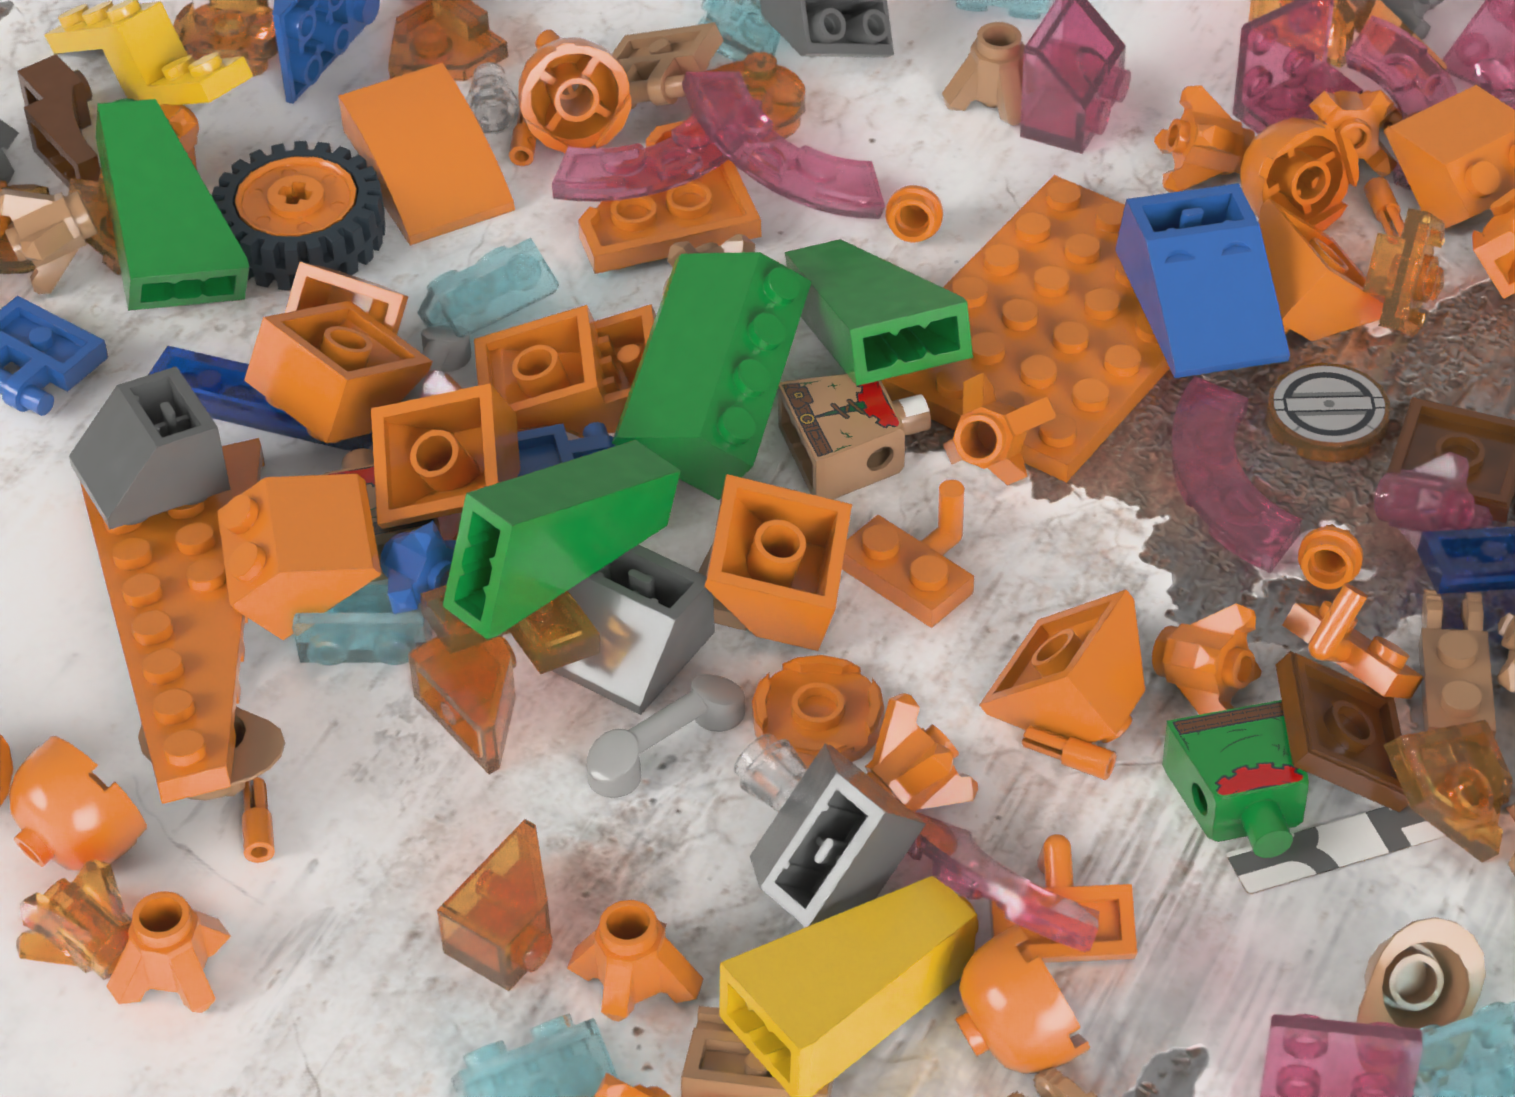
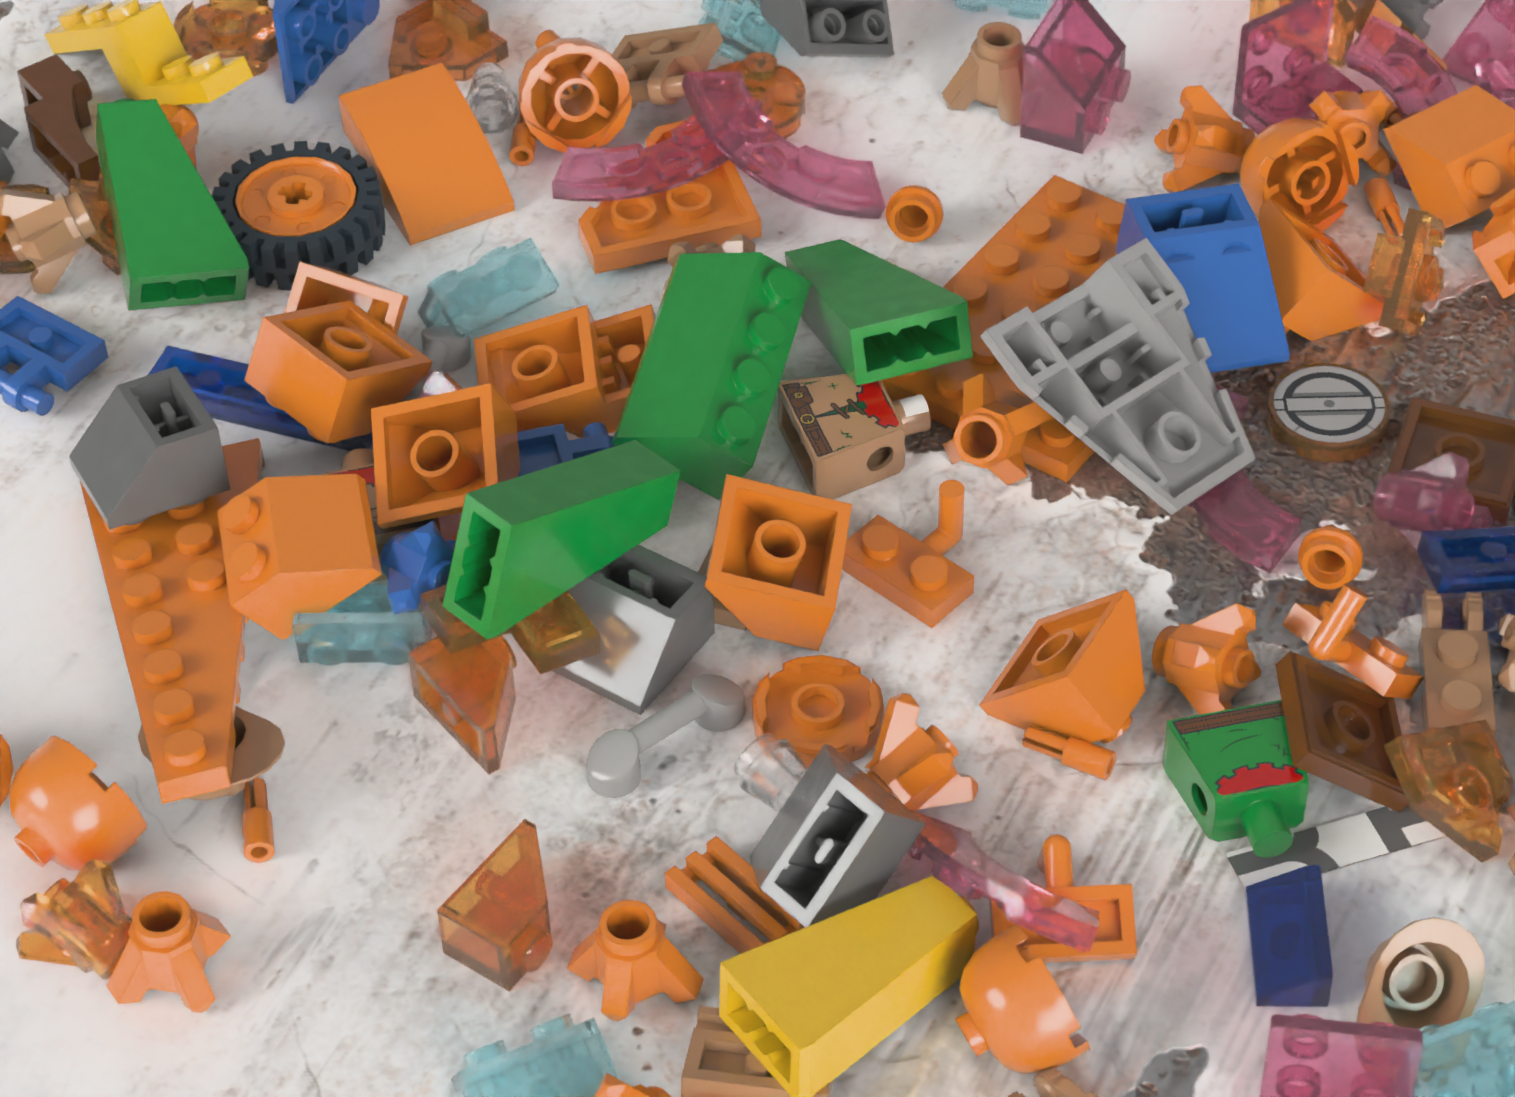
(709, 869): none -> orange tile
(1129, 378): none -> light grey wedge
(1290, 939): none -> clear blue slope

